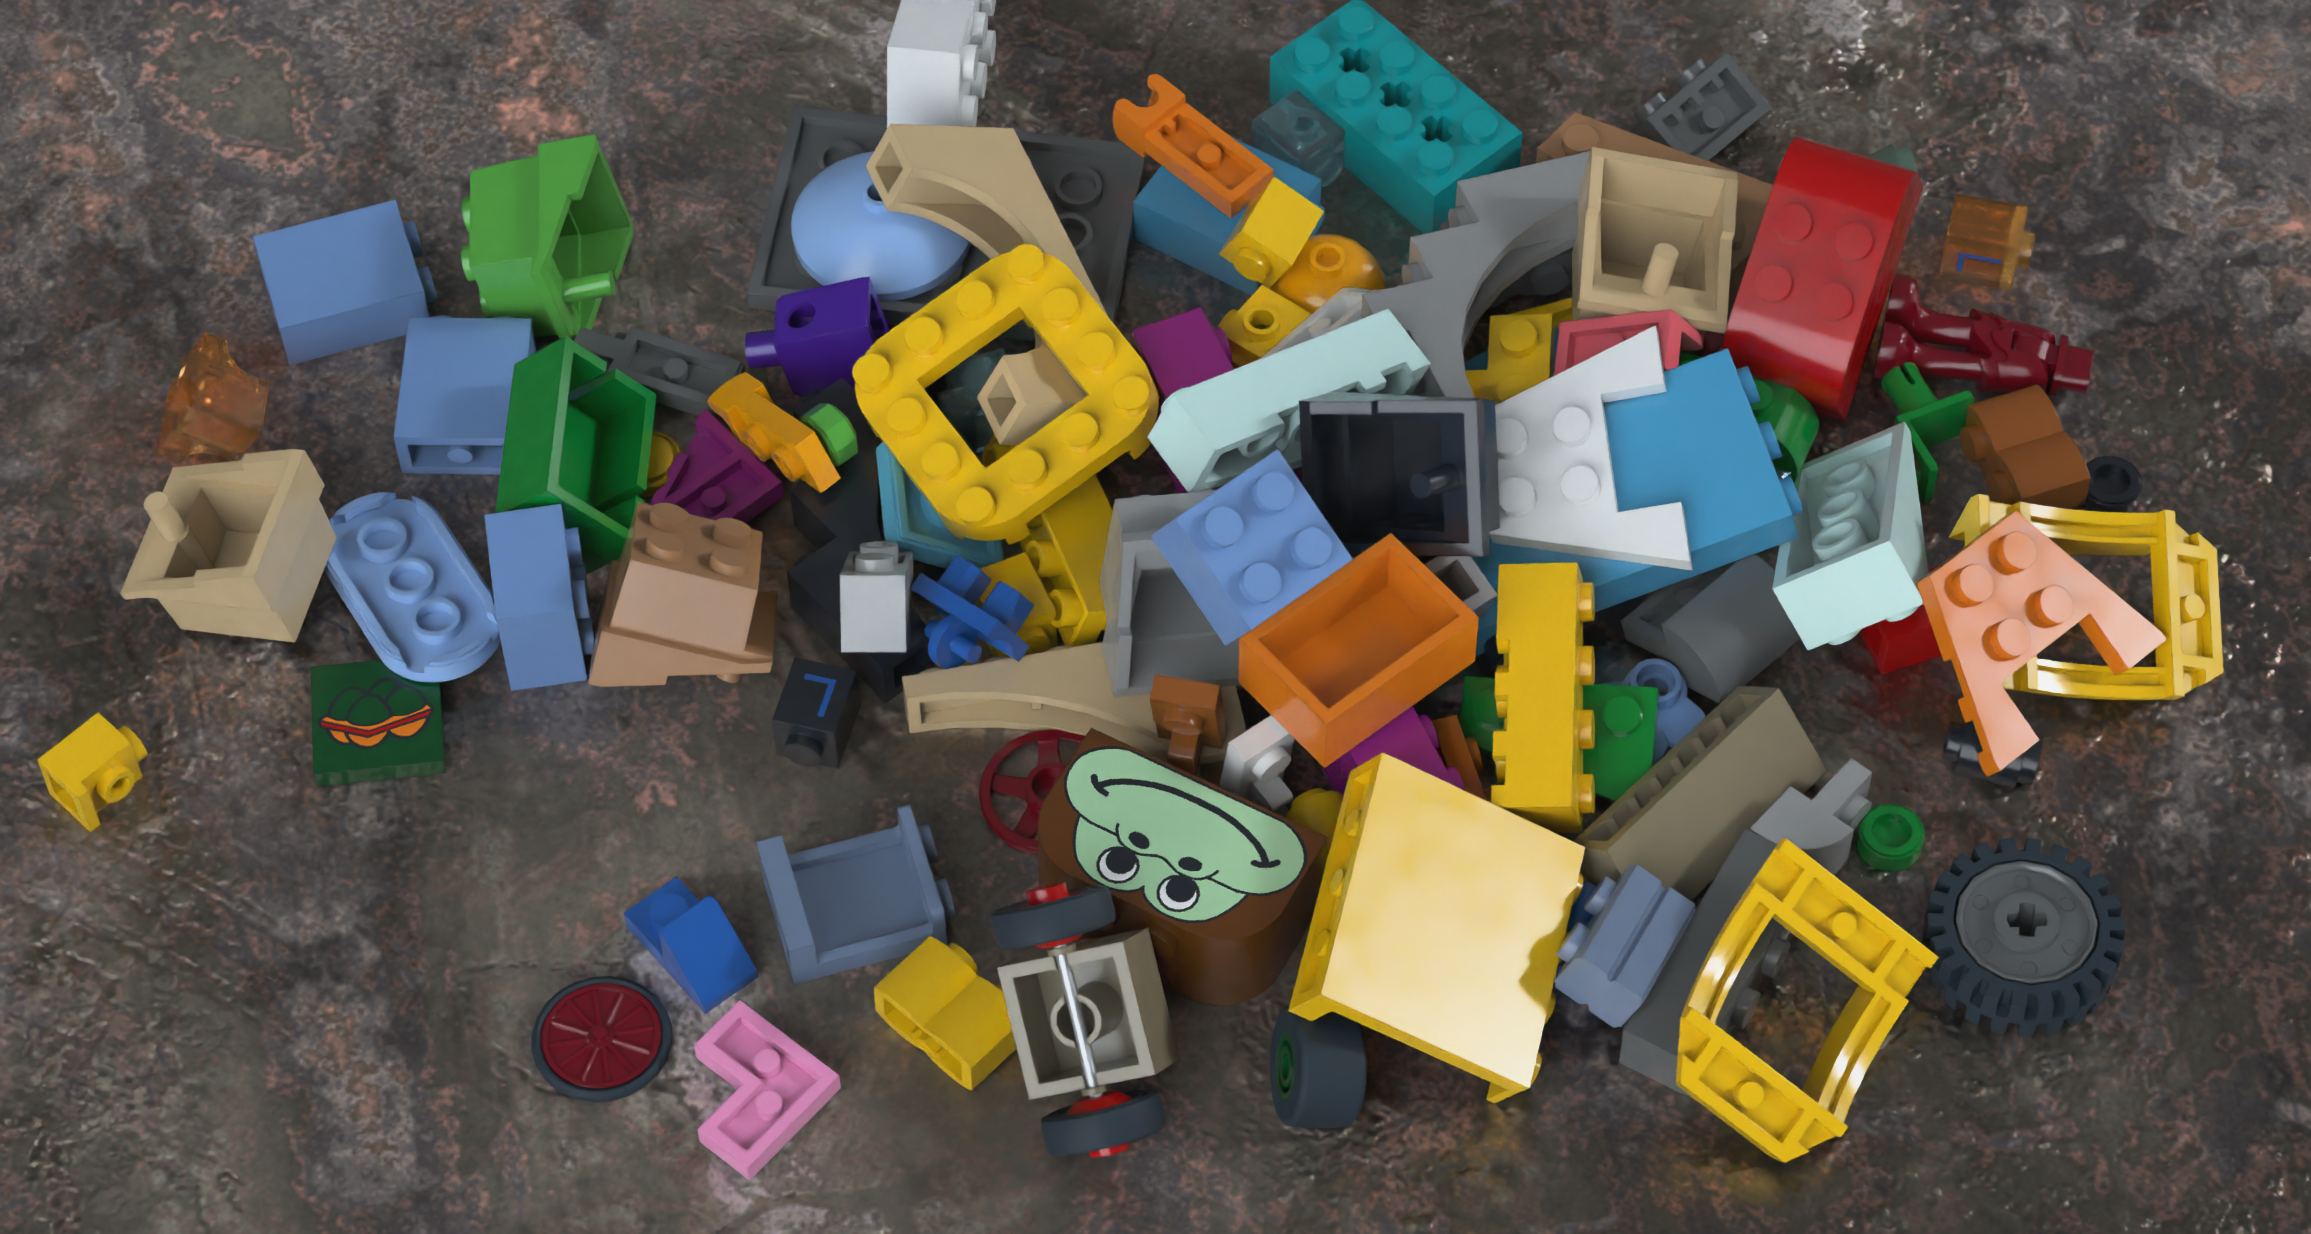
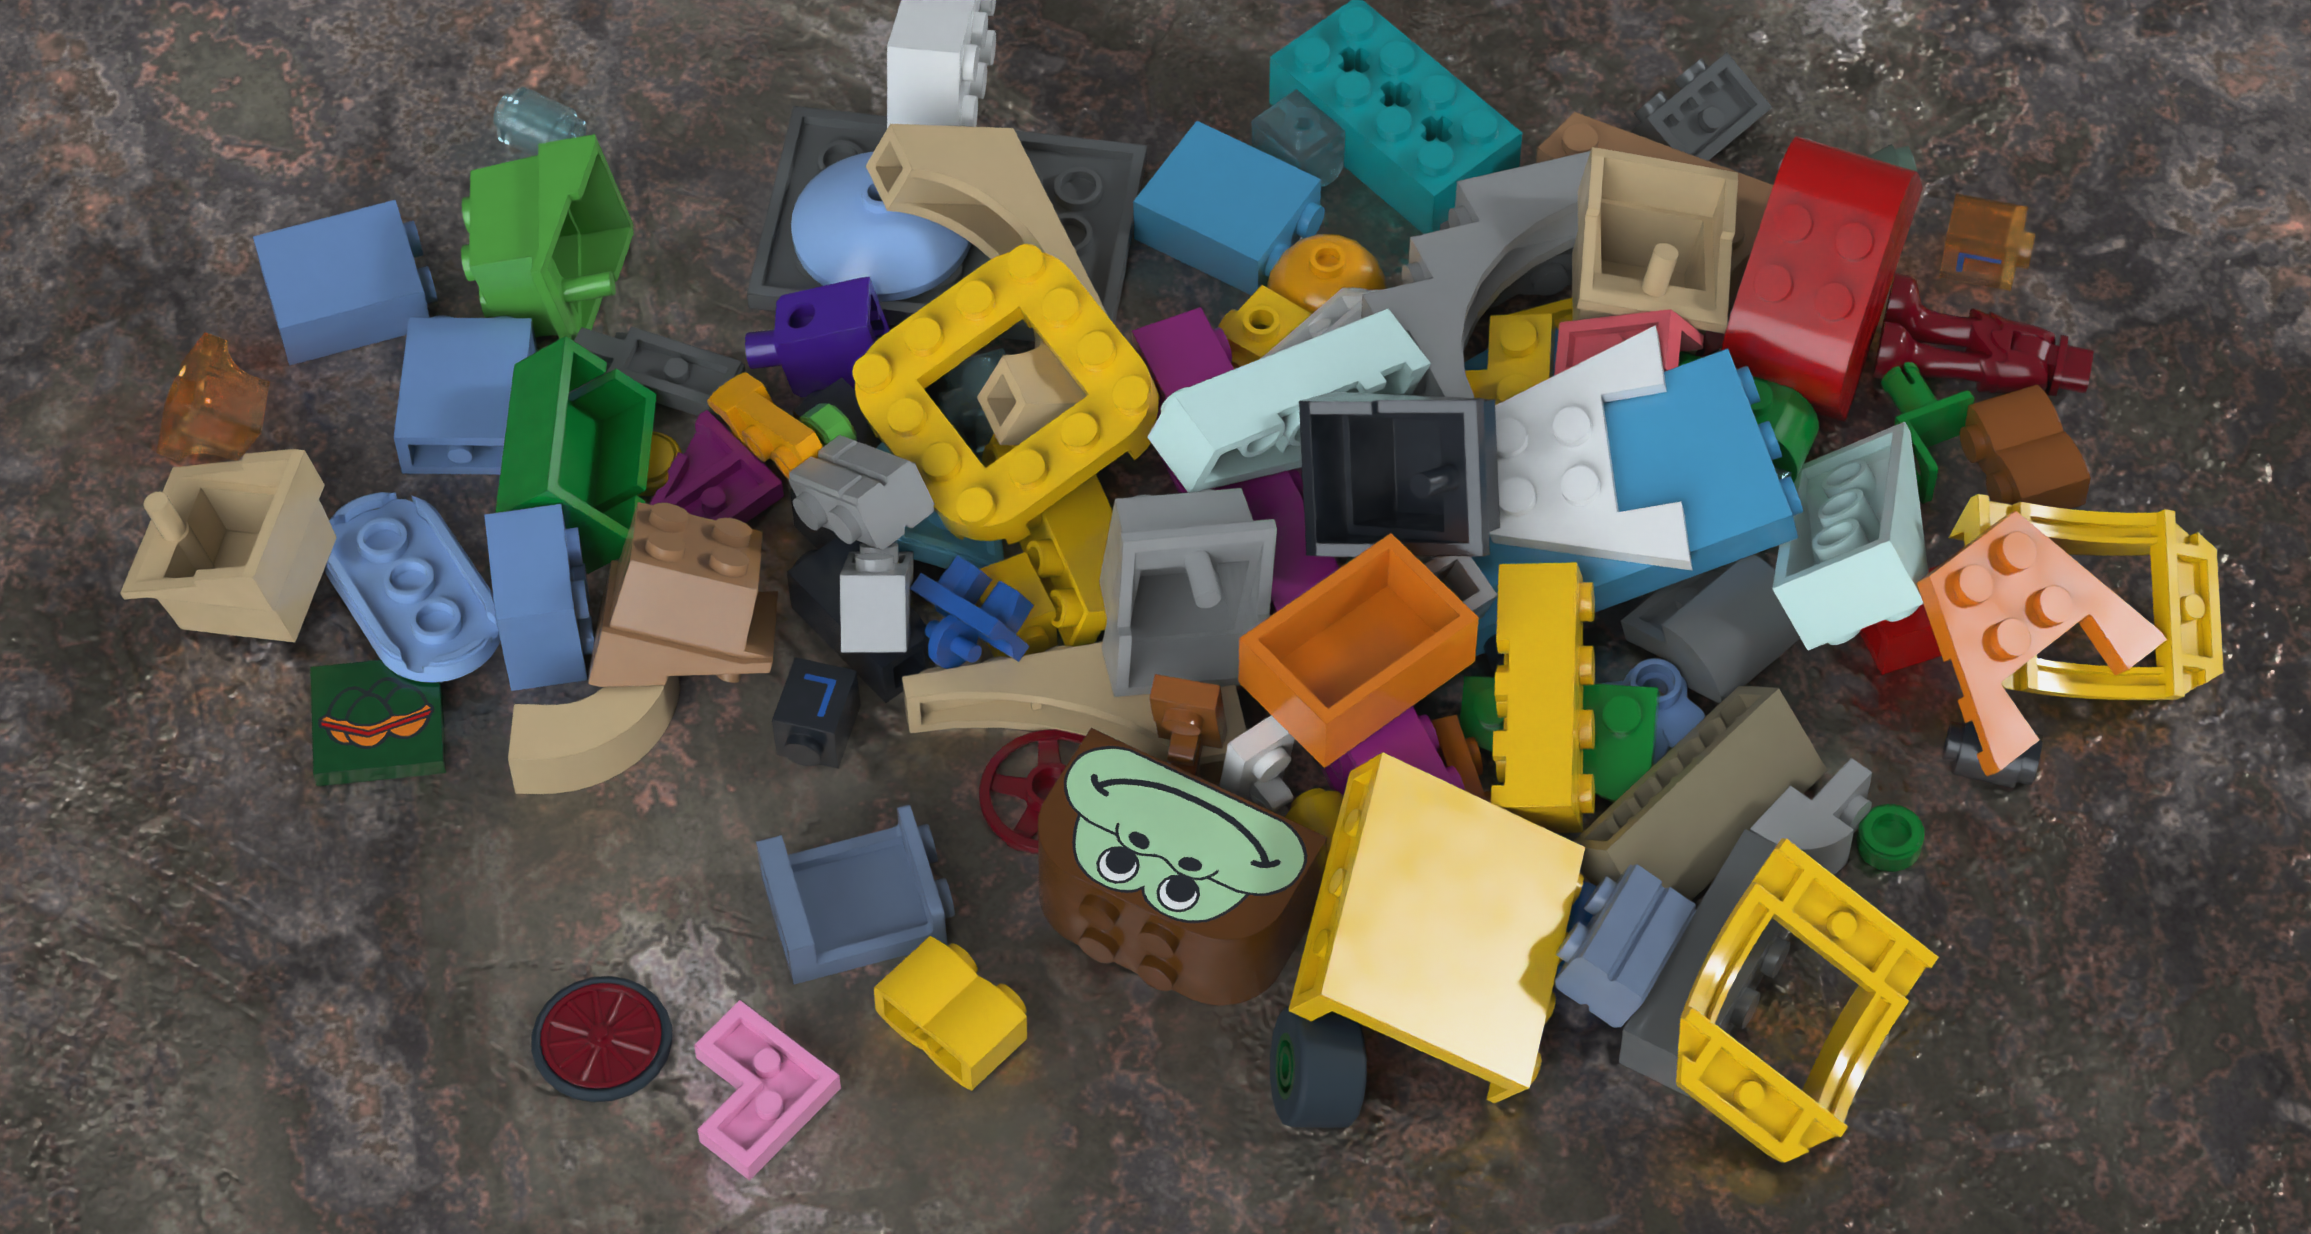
(92, 768): yellow brick -> none
(532, 119): none -> clear light blue brick
(587, 739): none -> tan arch
(692, 943): blue slope -> none
(860, 493): none -> light grey brick
(1085, 1017): brick -> none
(1191, 147): orange plate -> none
(1251, 547): medium blue brick -> none
(1271, 233): yellow brick -> none
(2066, 945): wheel -> none
(2113, 485): black tile -> none

